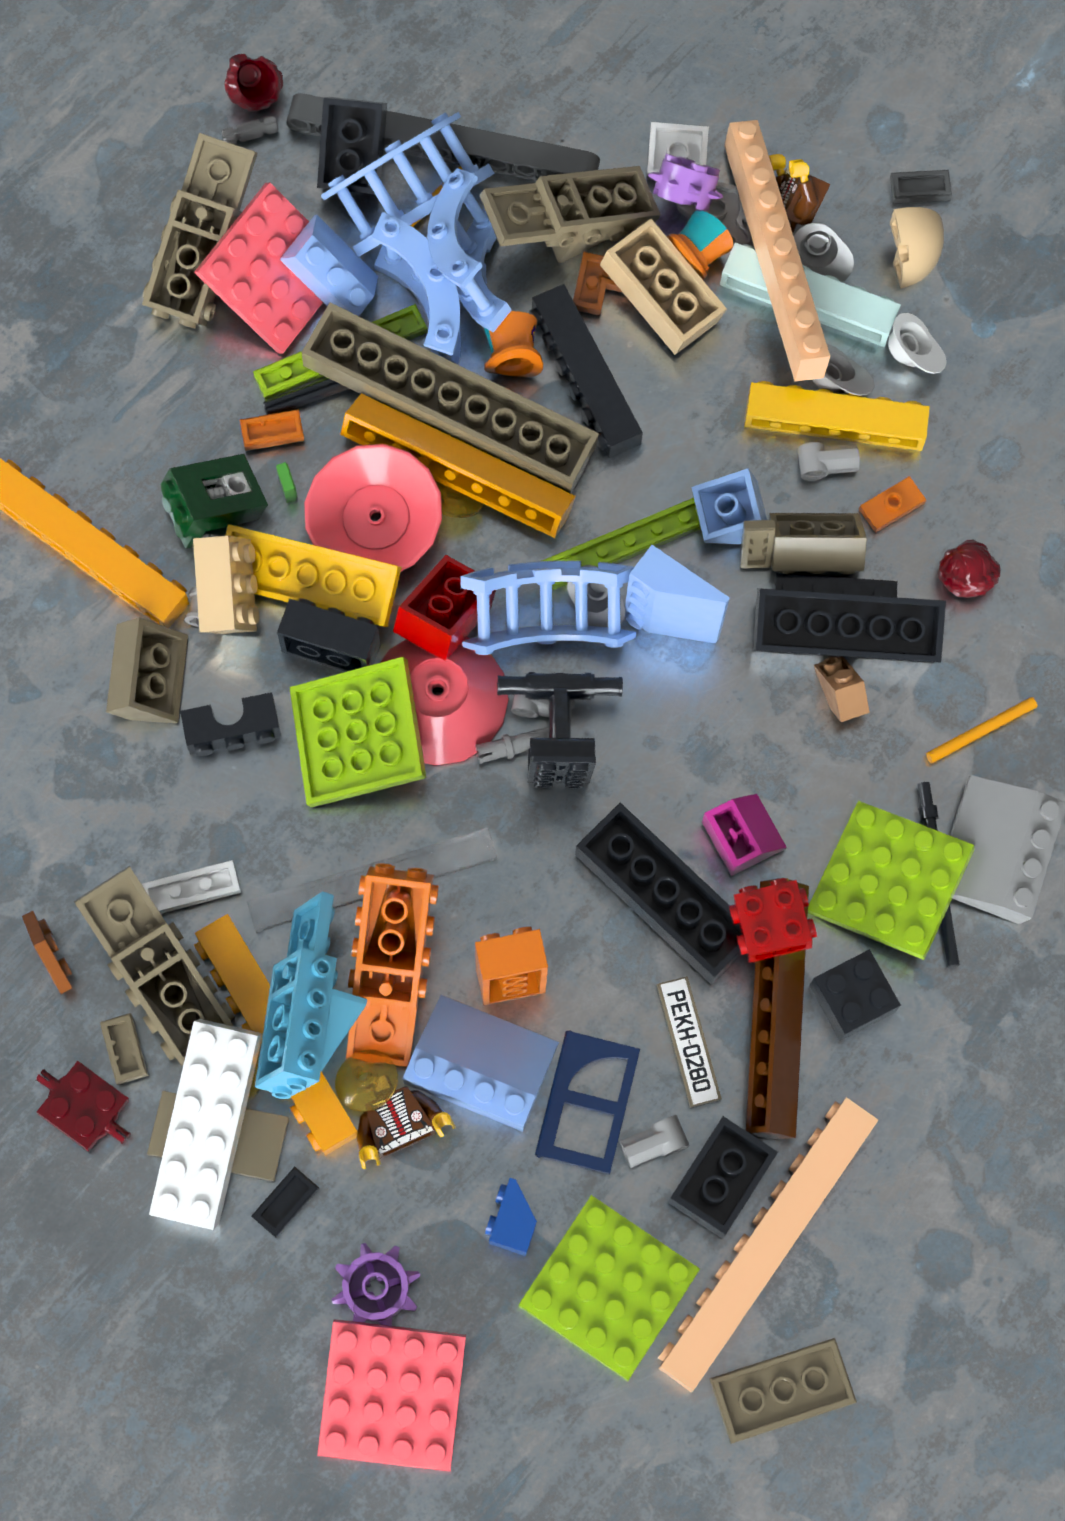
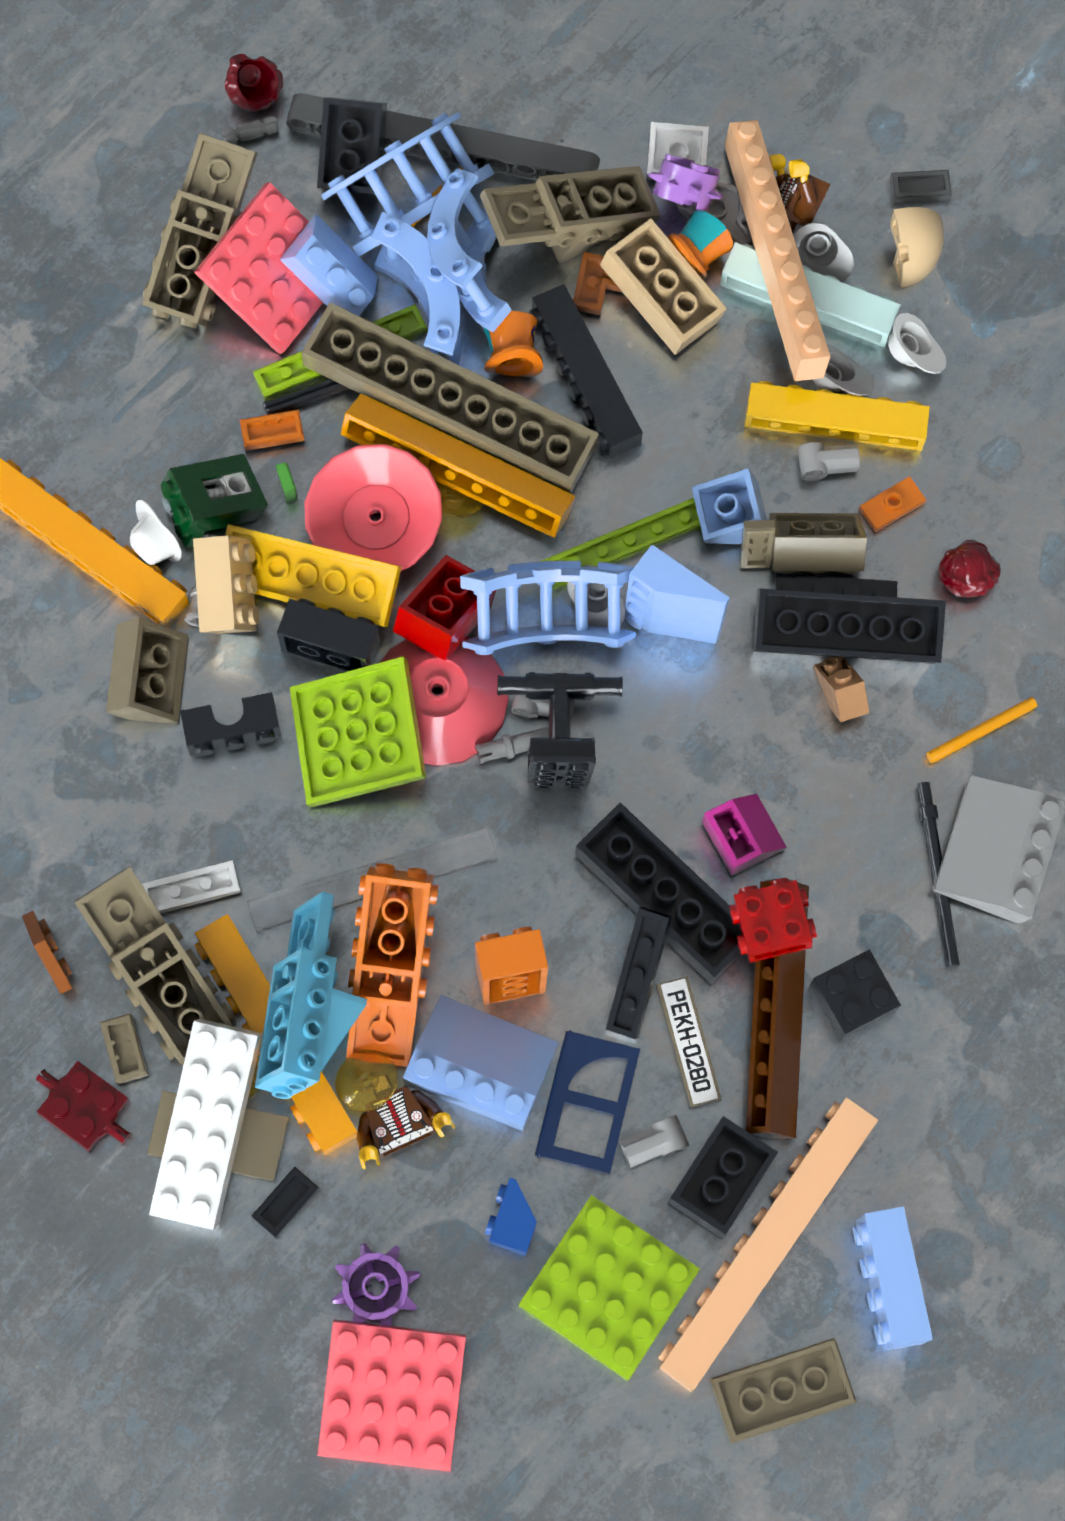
(152, 538): none -> white piece
(638, 972): none -> black plate
(891, 879): lime plate -> none
(893, 1279): none -> light blue brick

